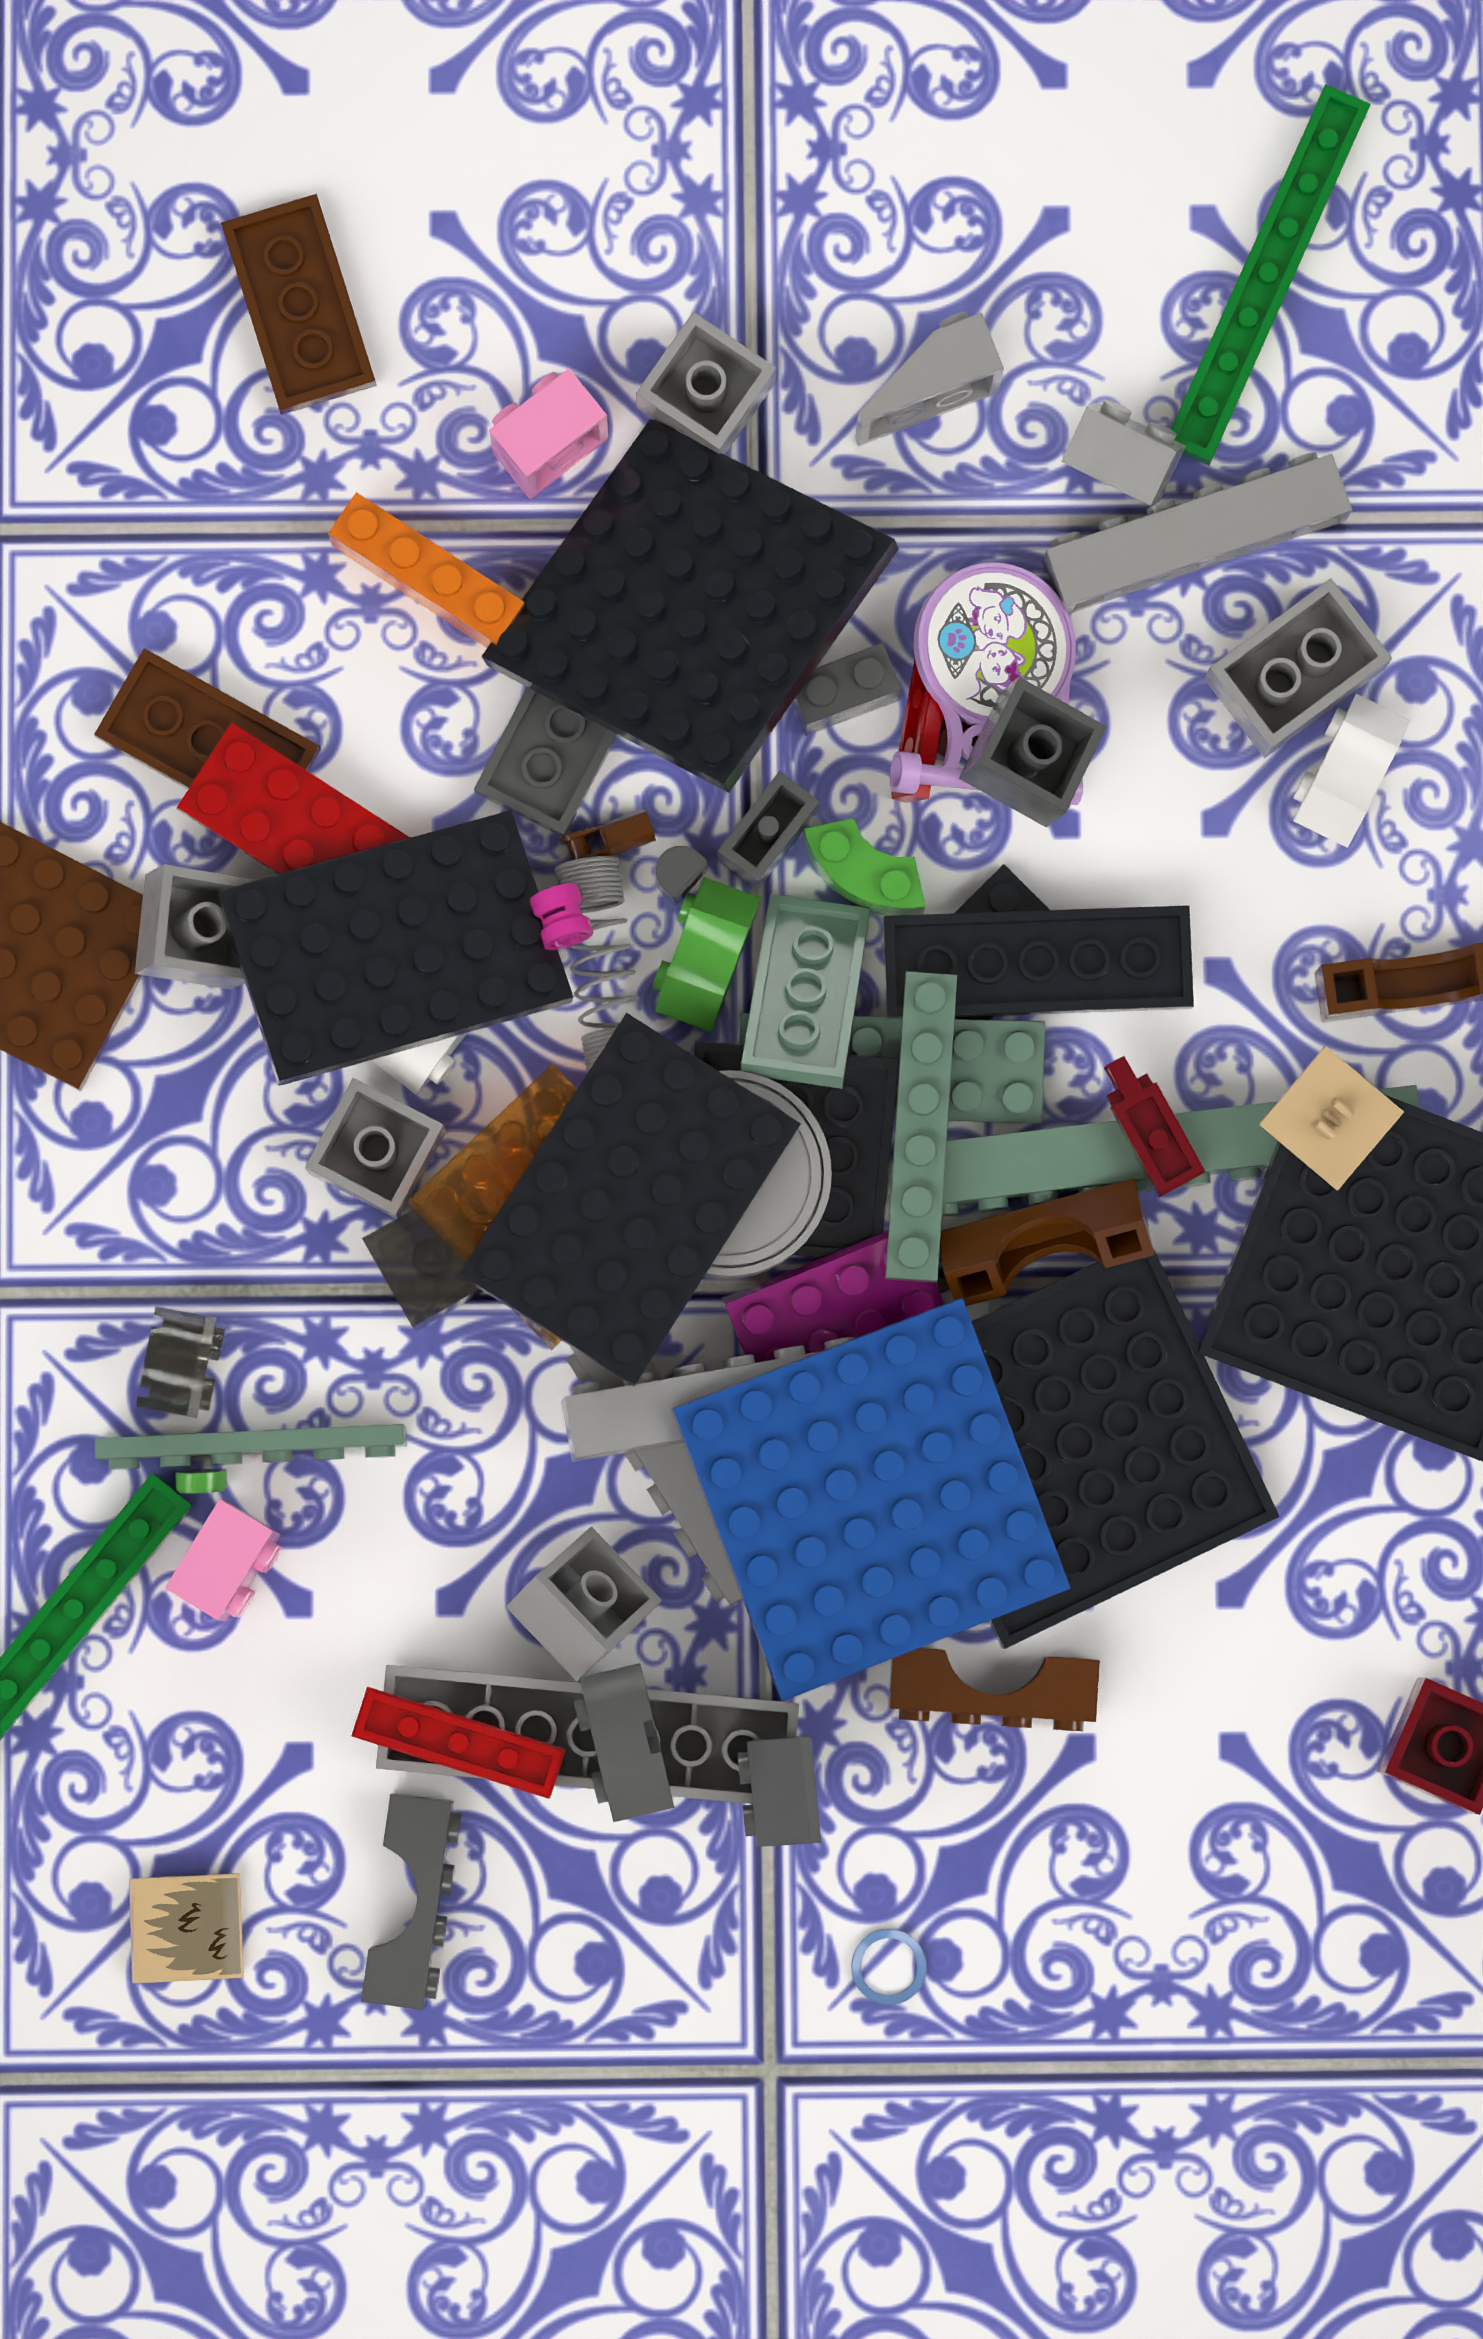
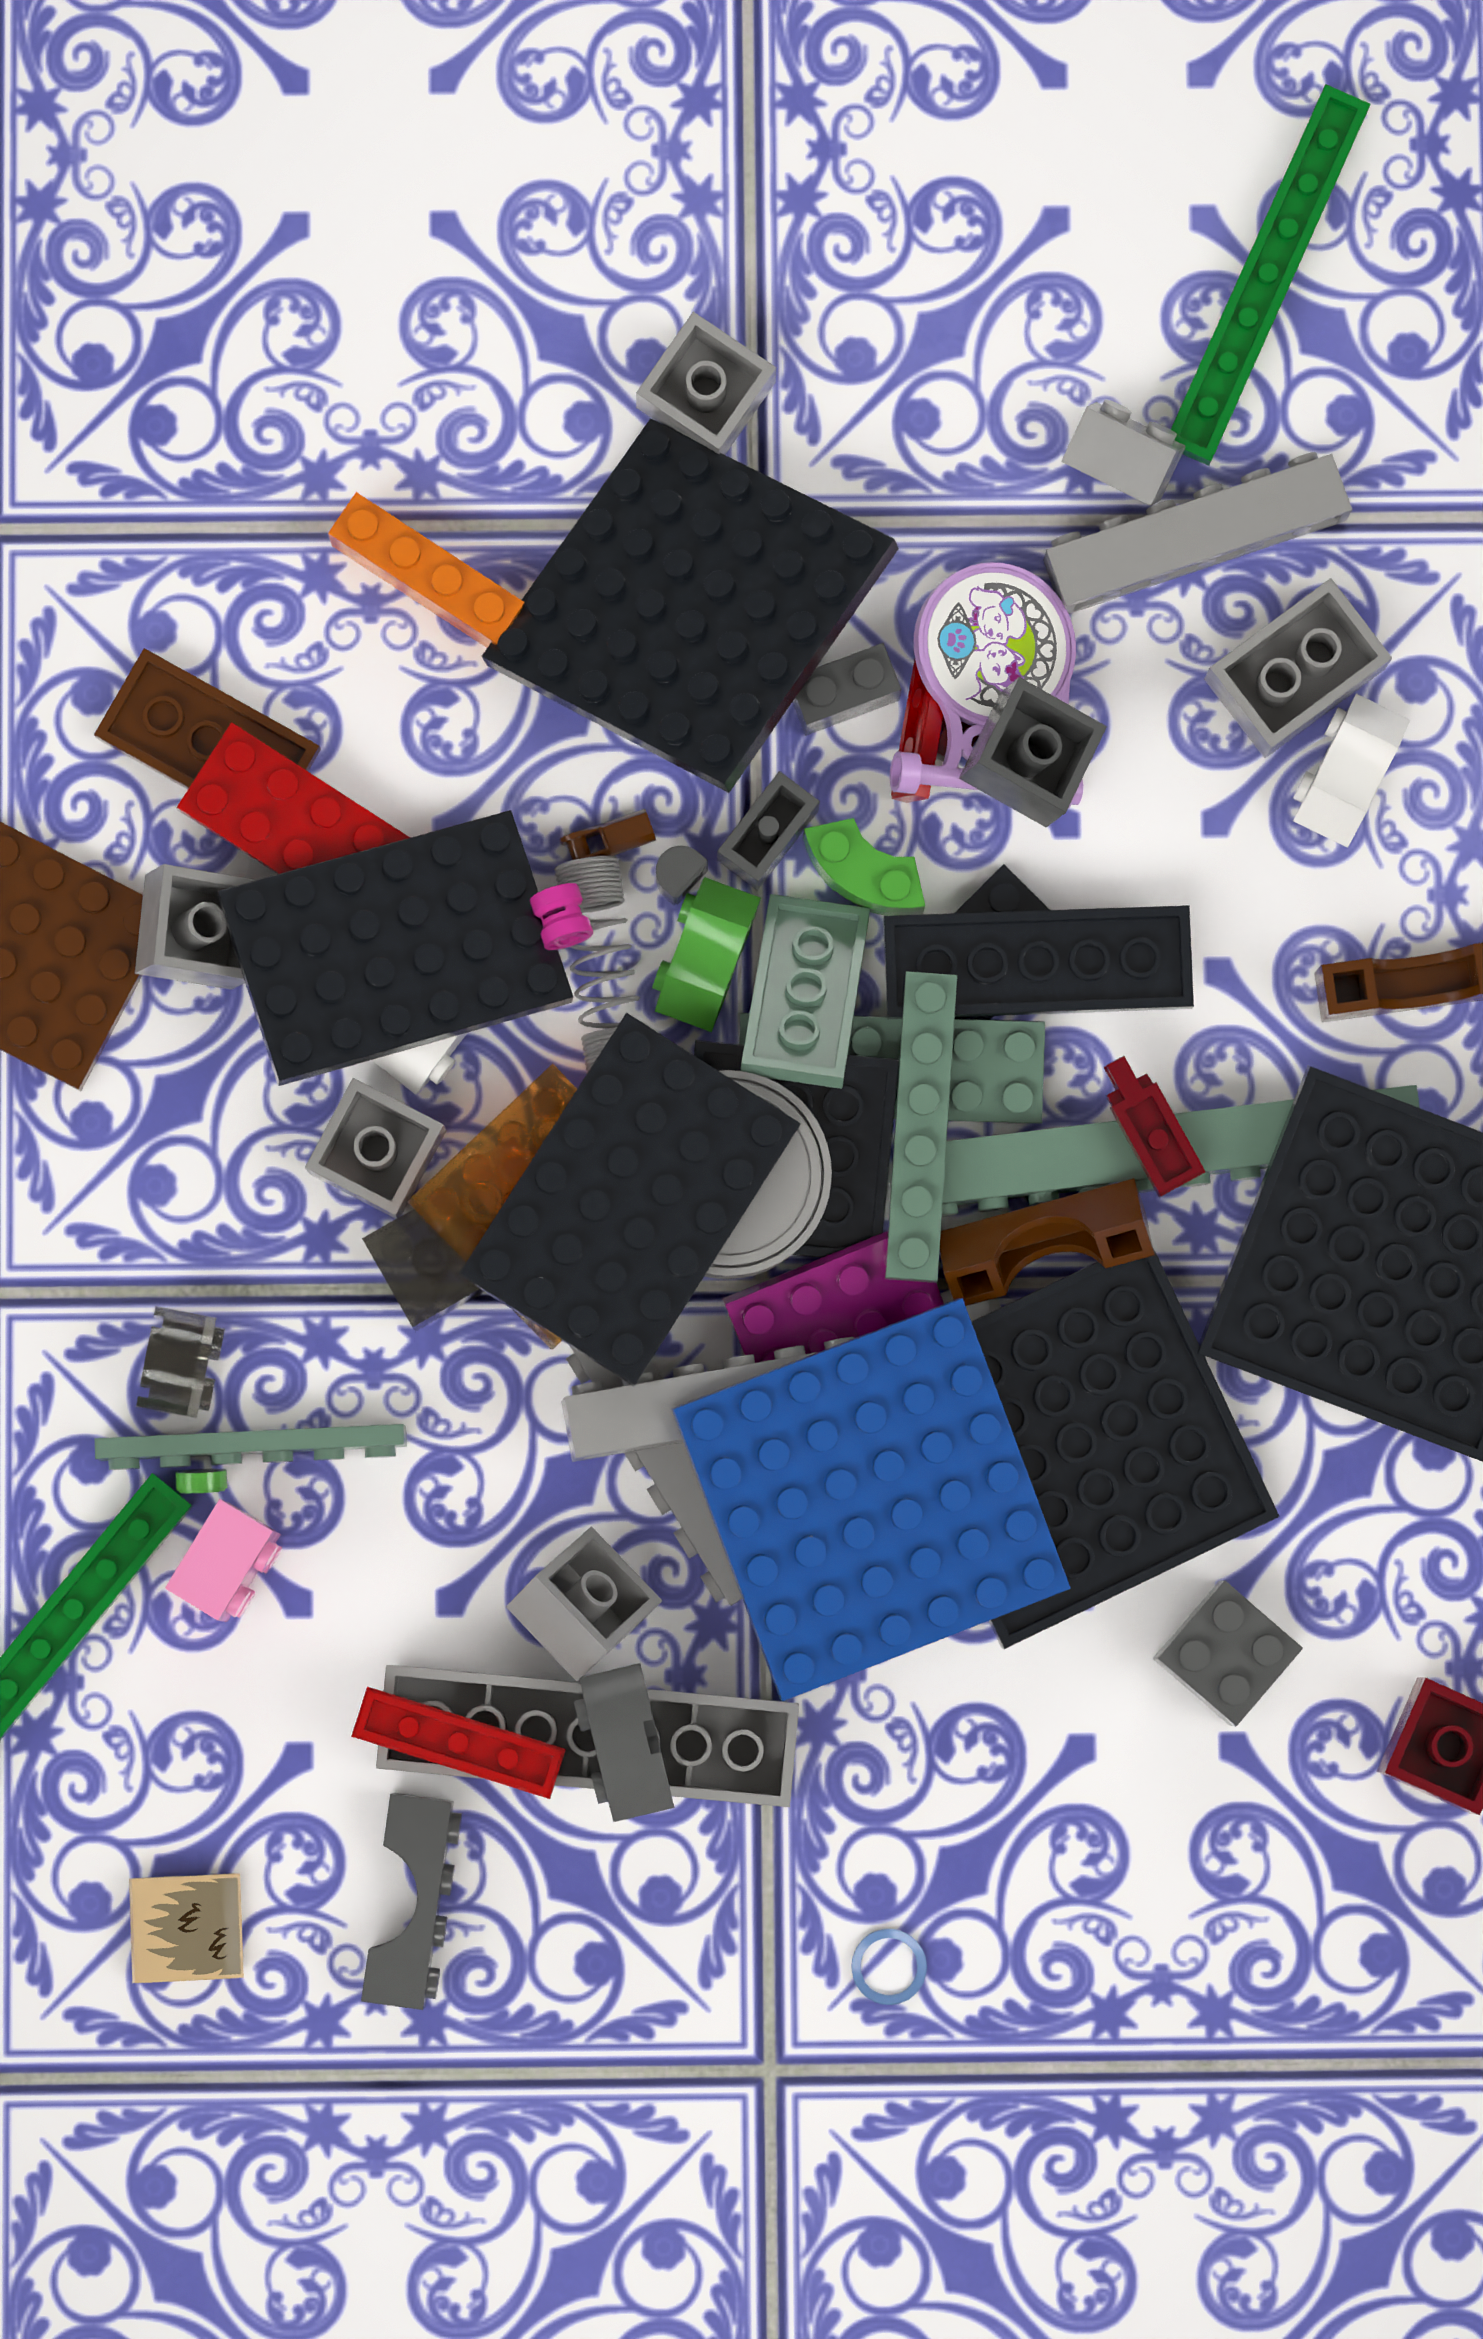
(298, 304): reddish brown plate -> none
(545, 762): dark grey plate -> none
(548, 432): bright pink brick -> none
(782, 1791): dark grey slope -> none
(943, 374): light grey slope -> none
(1058, 1691): reddish brown arch -> none
(1227, 1653): none -> dark grey brick
(1331, 1118): tan piece -> none

